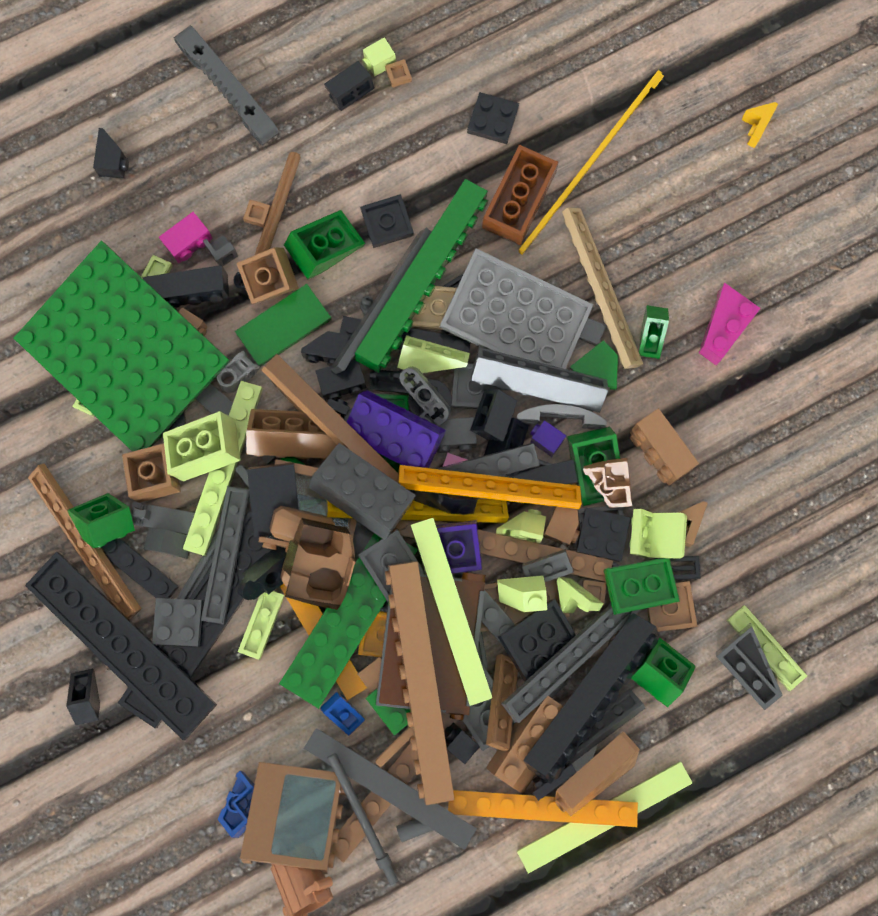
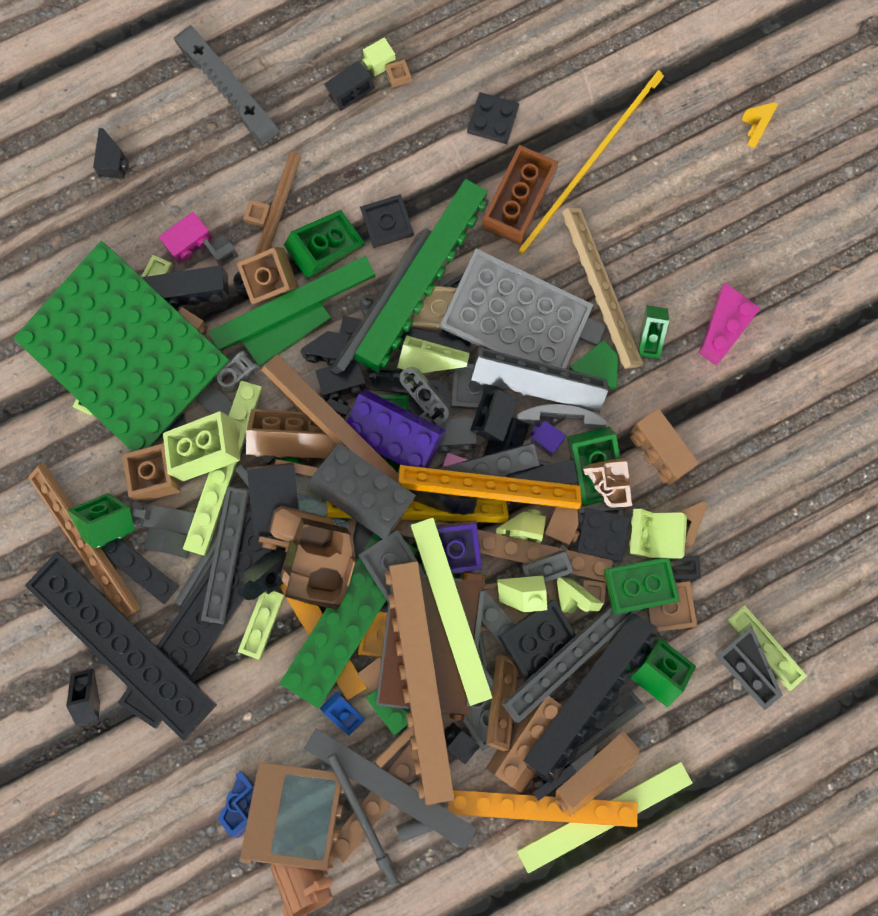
(177, 622): dark grey plate -> none
(292, 303): none -> green tile

